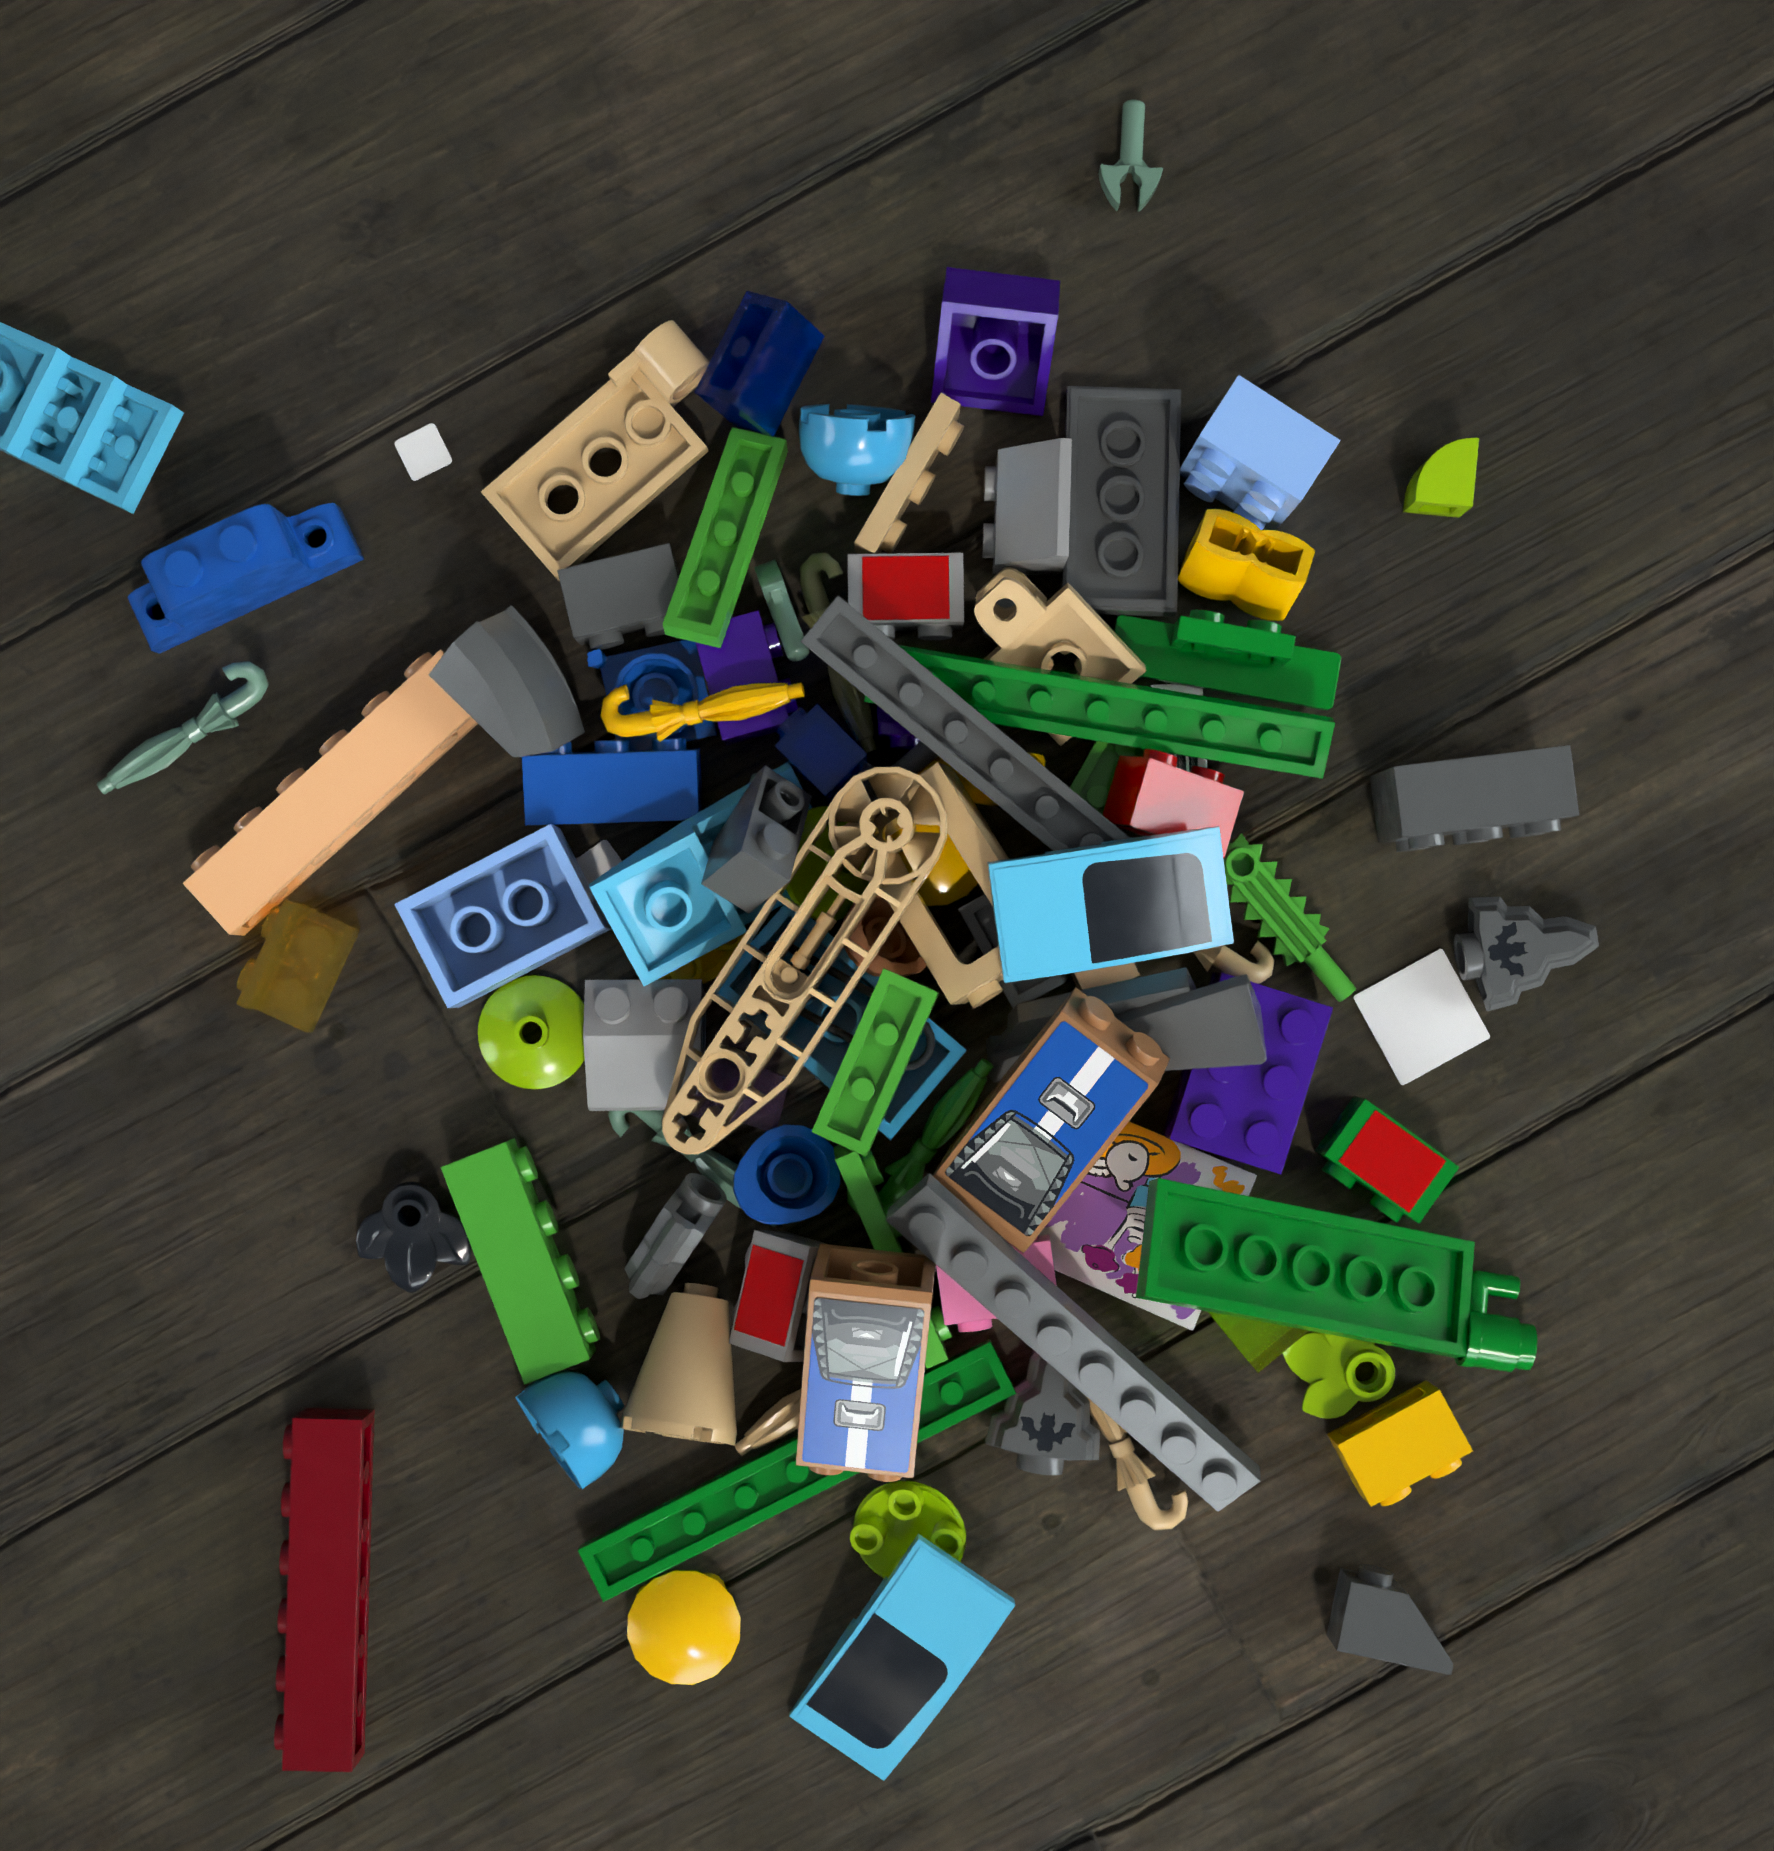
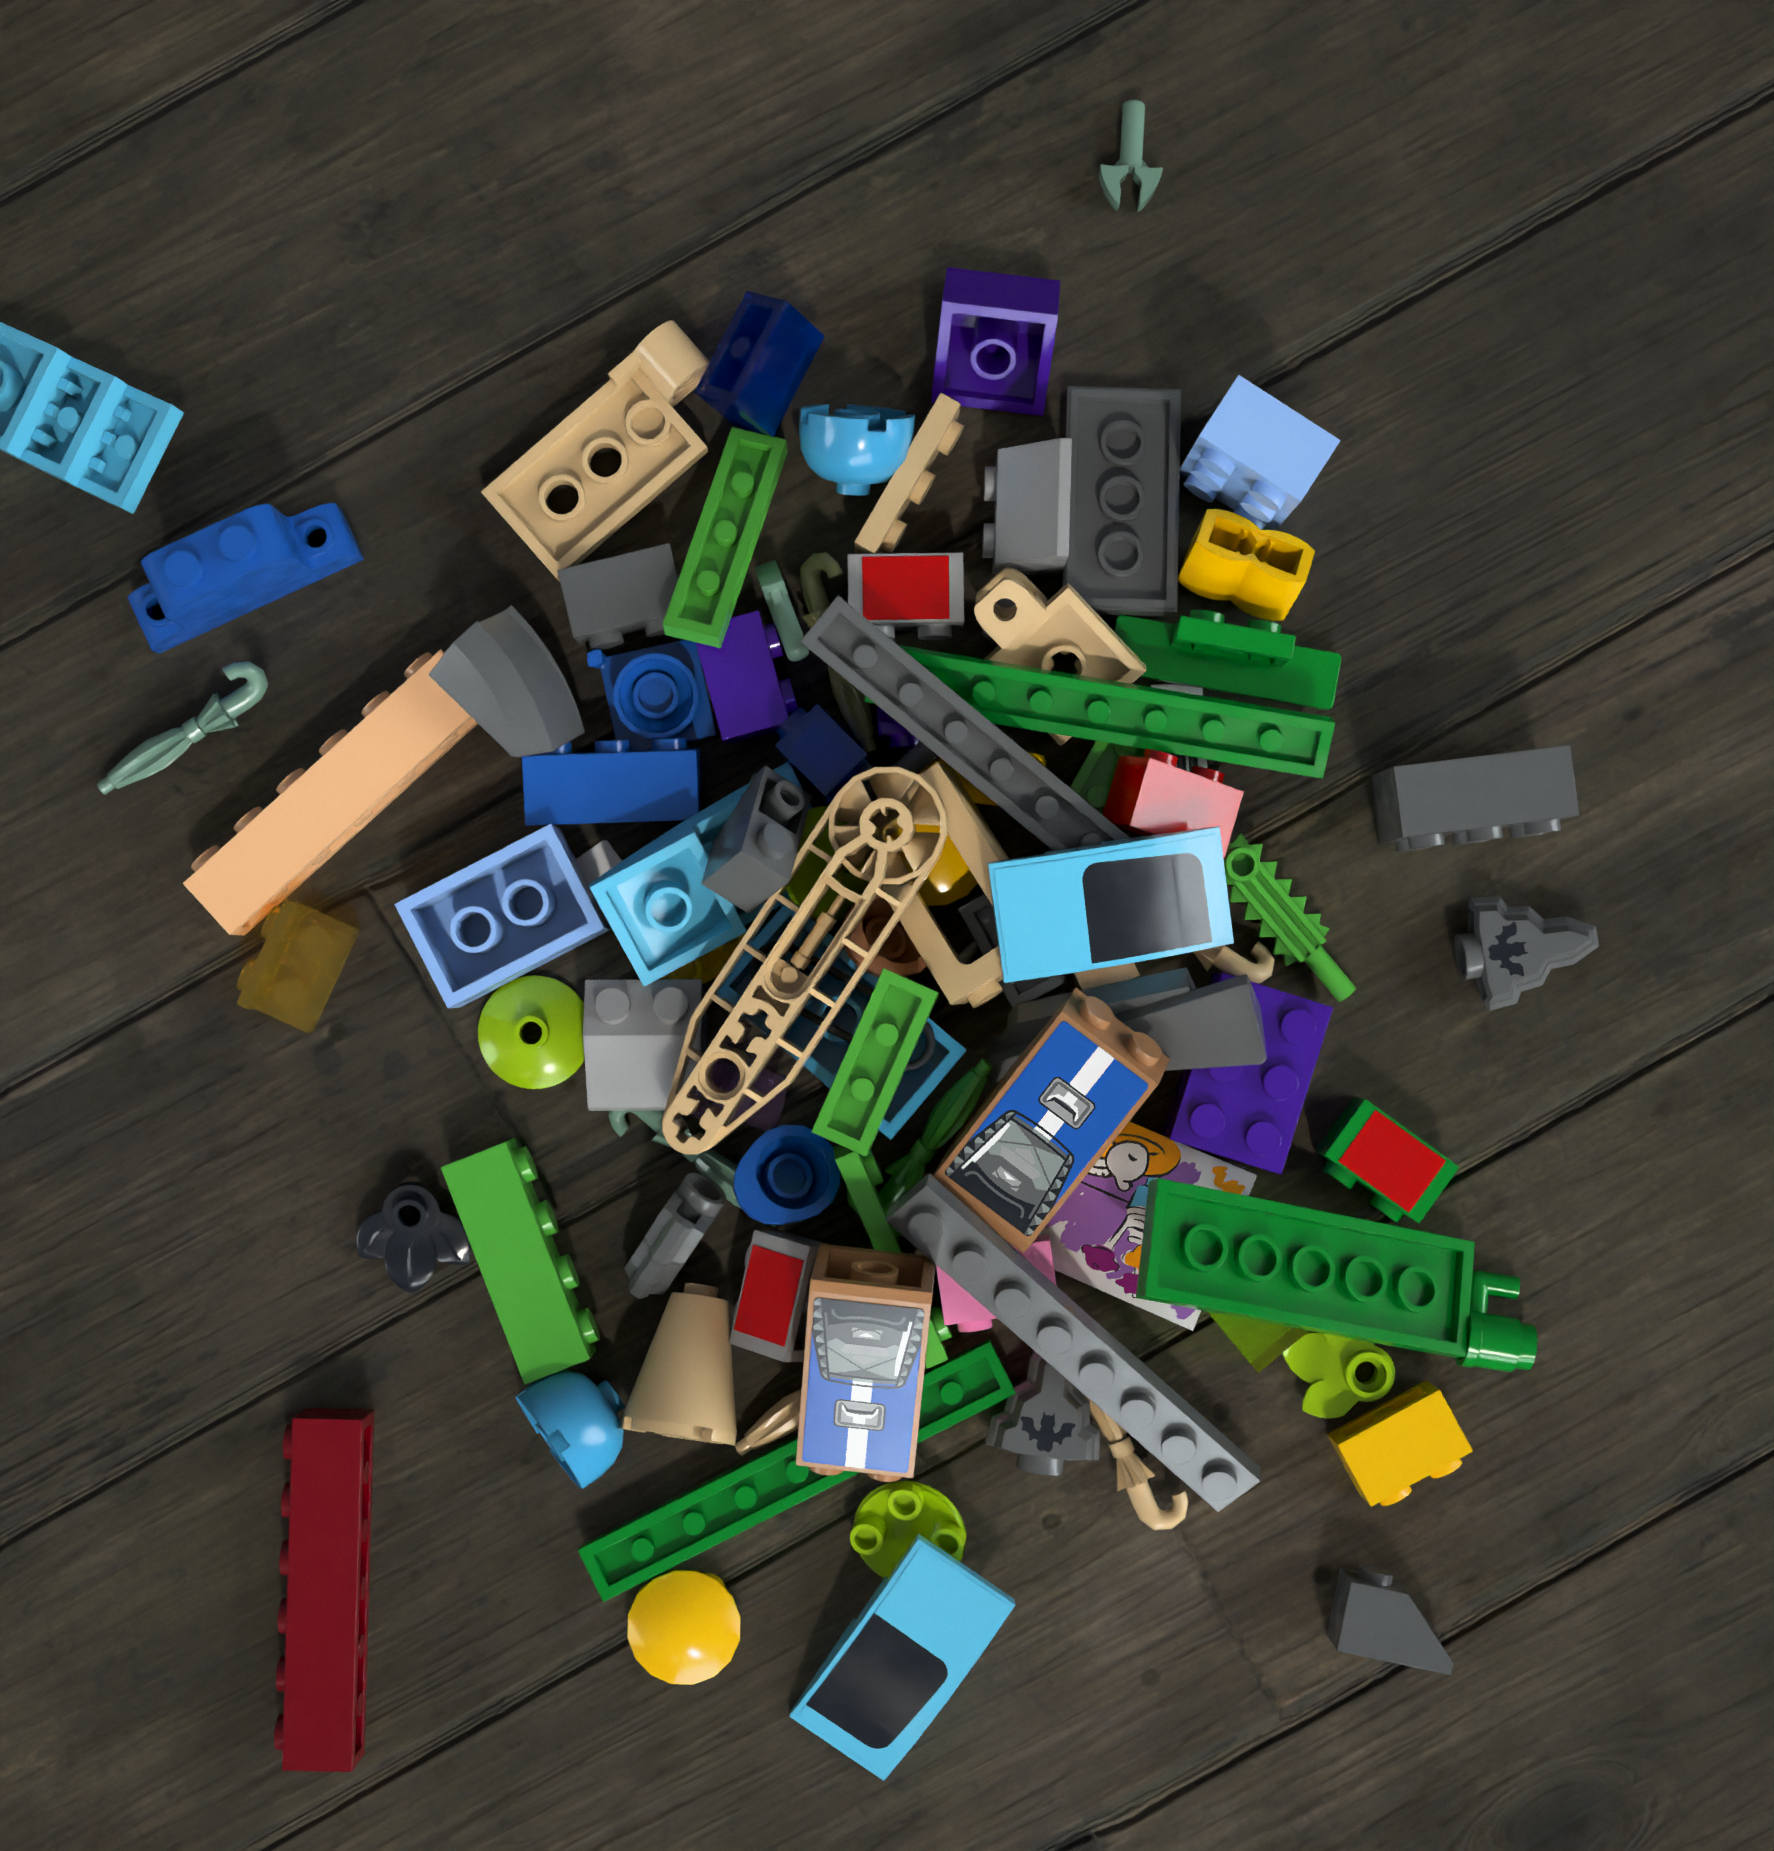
(423, 452): white sticker -> none
(727, 705): yellow piece -> none
(1421, 1016): white sticker -> none
(1445, 481): lime brick -> none

